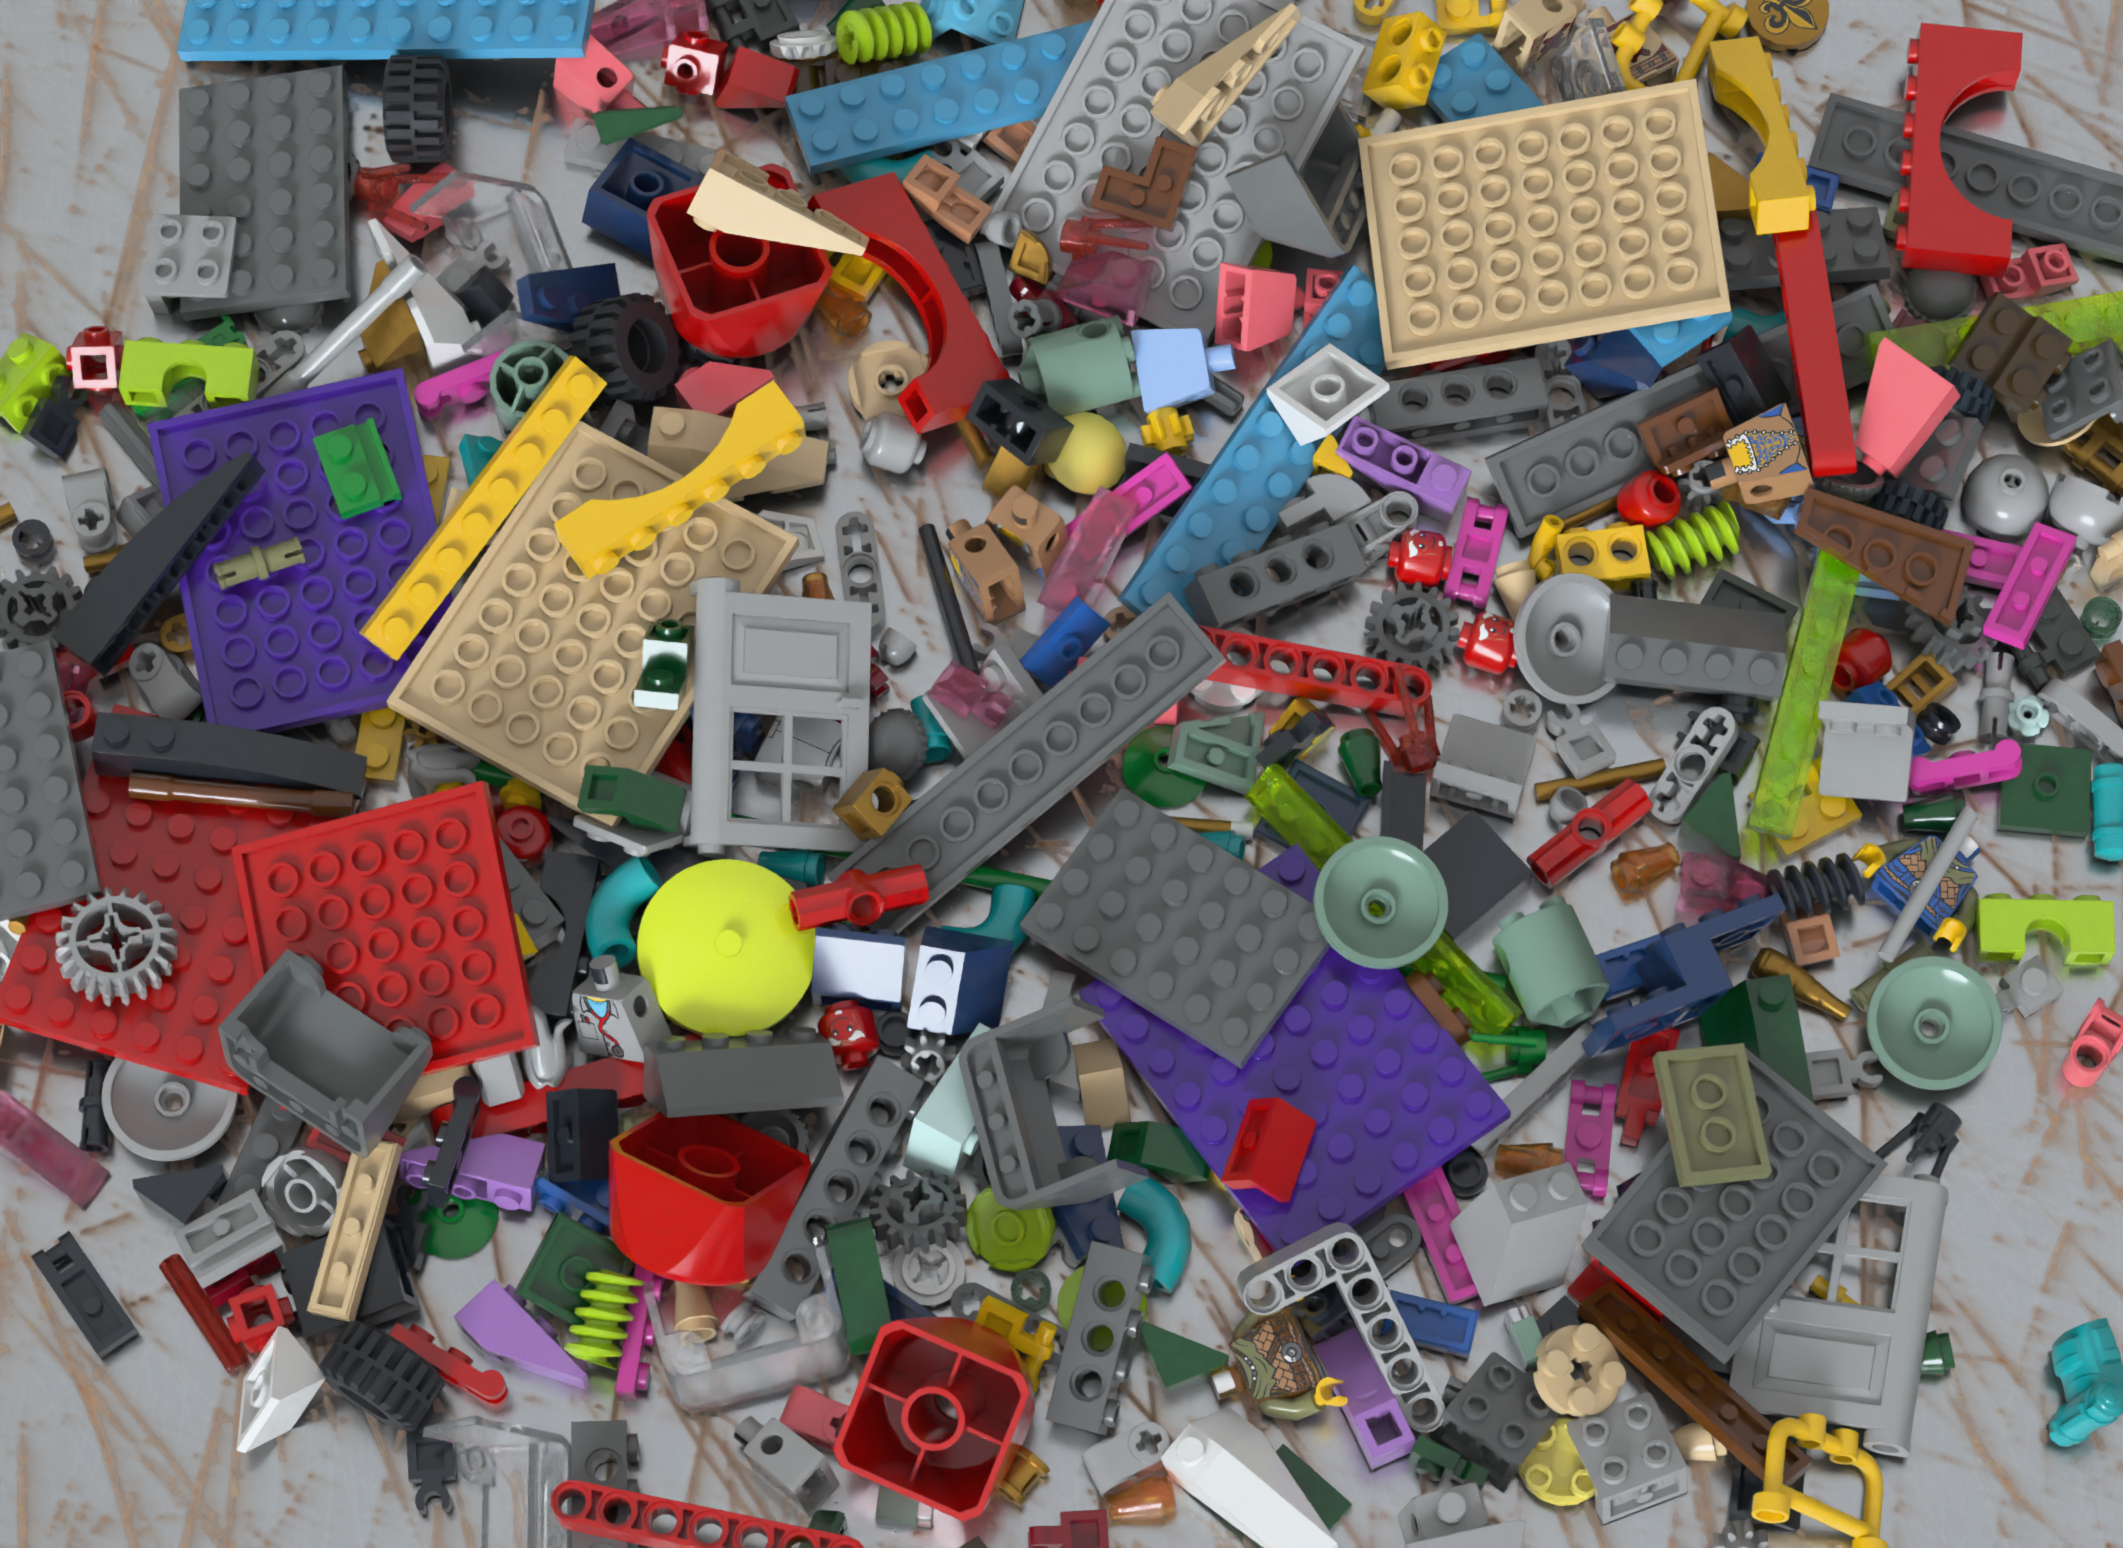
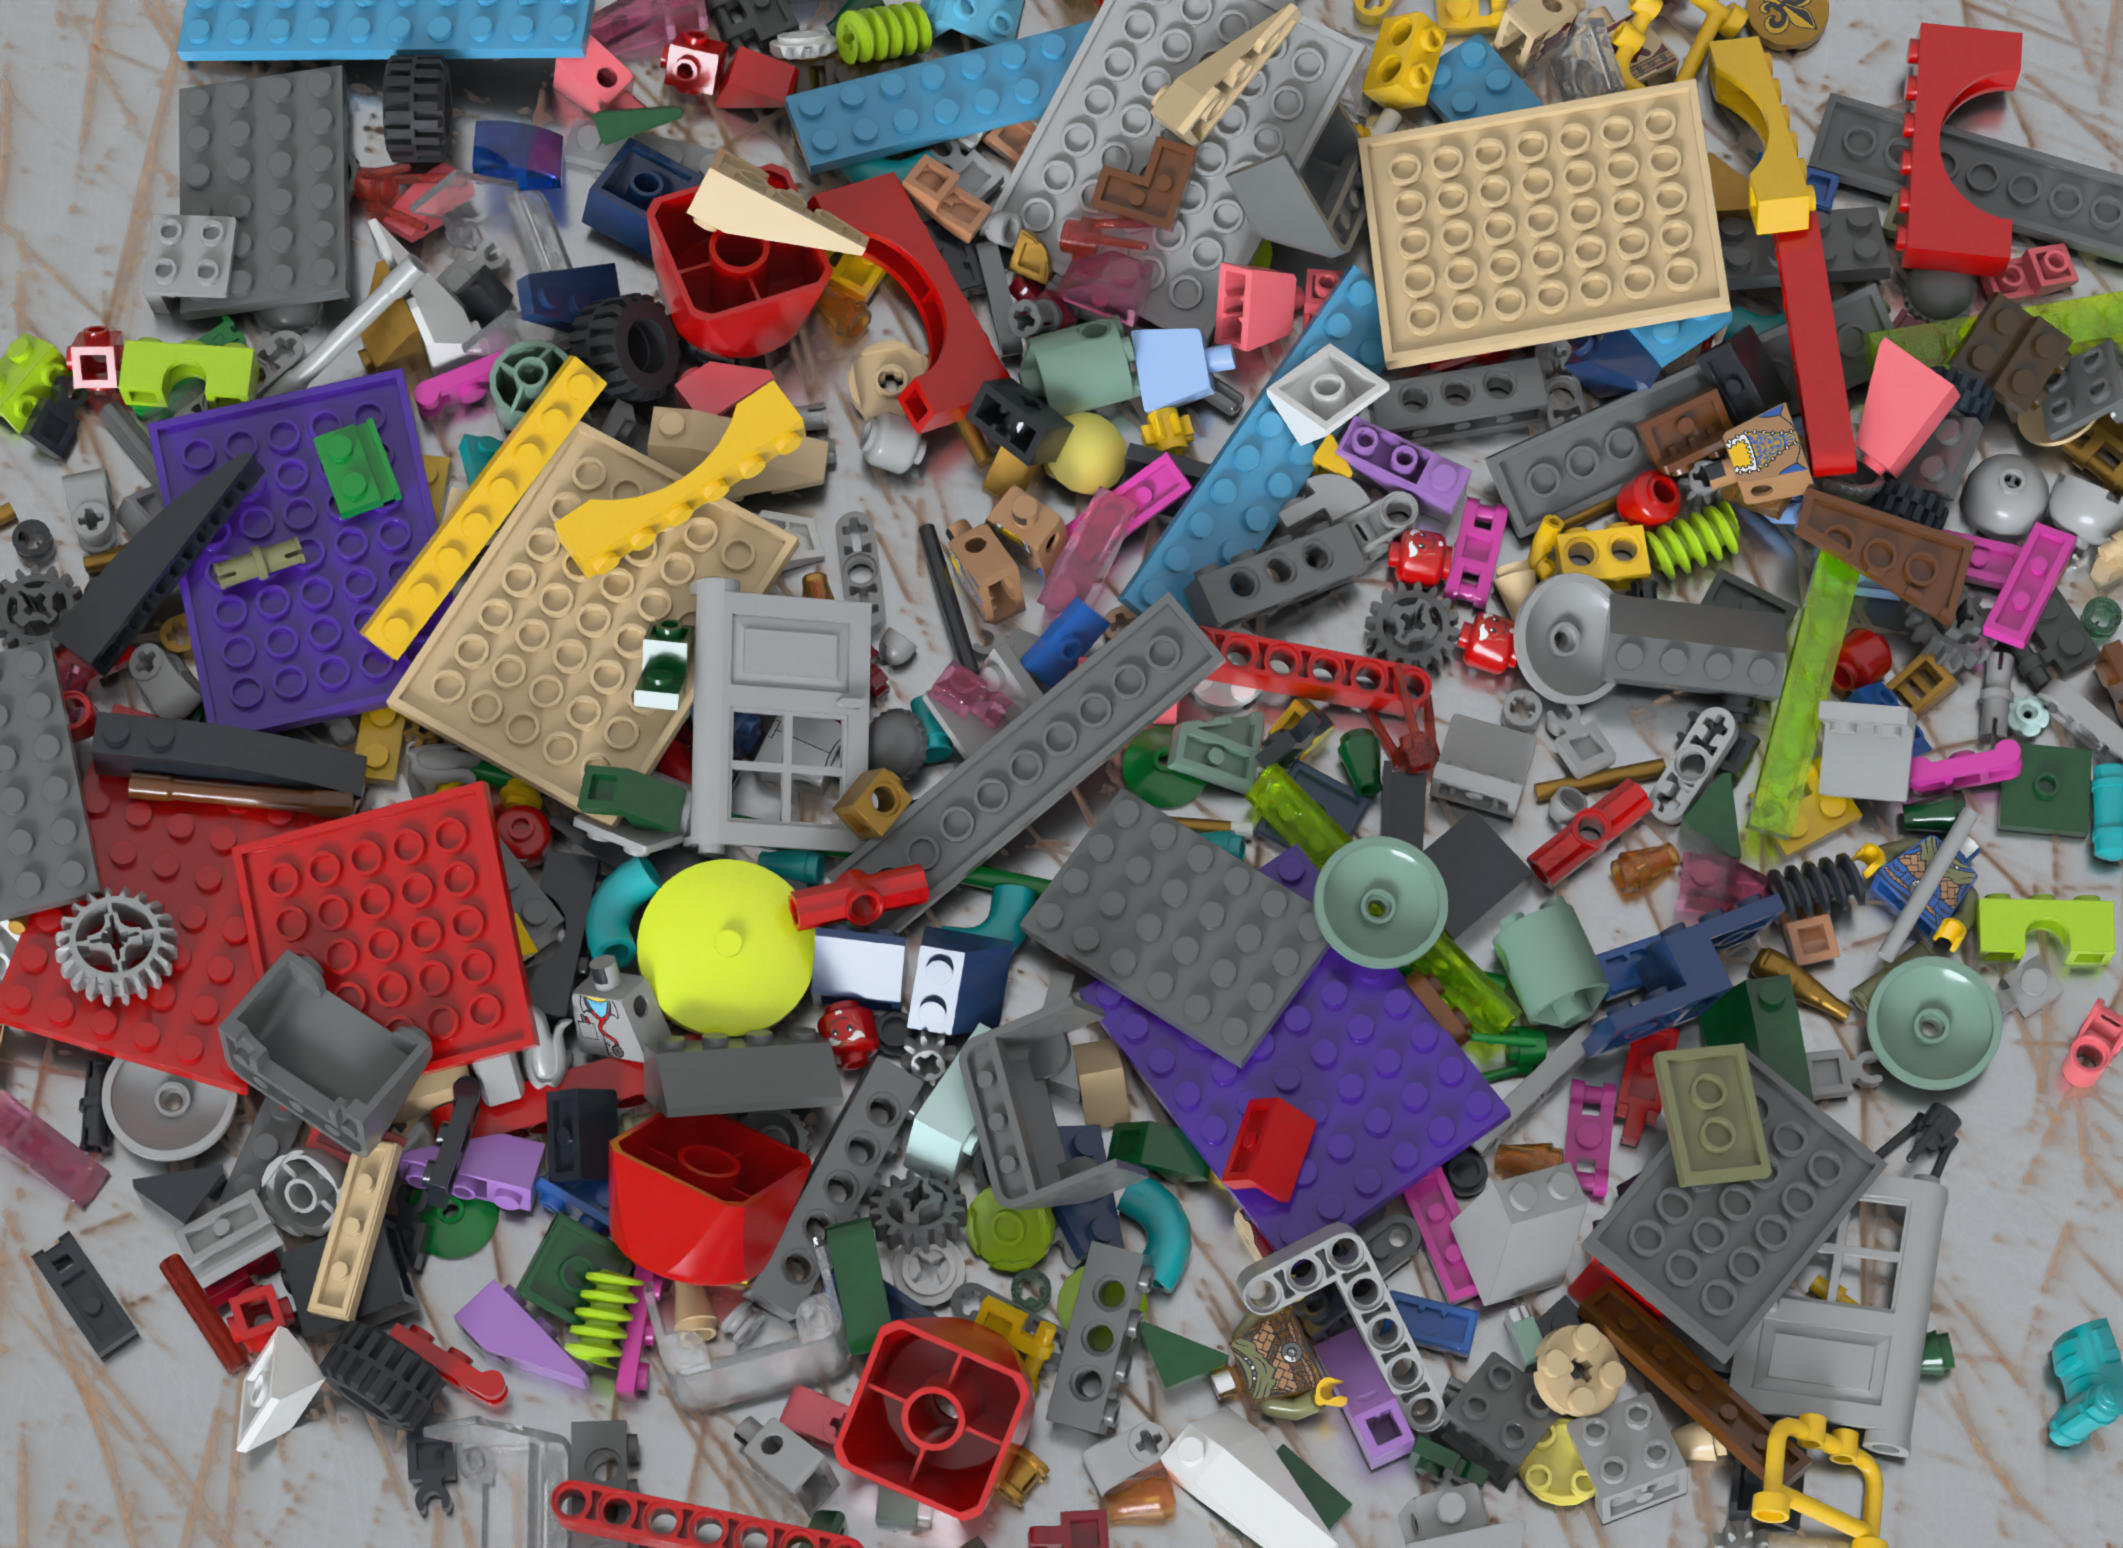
(519, 151): none -> clear blue slope
(1938, 723): black bush -> none

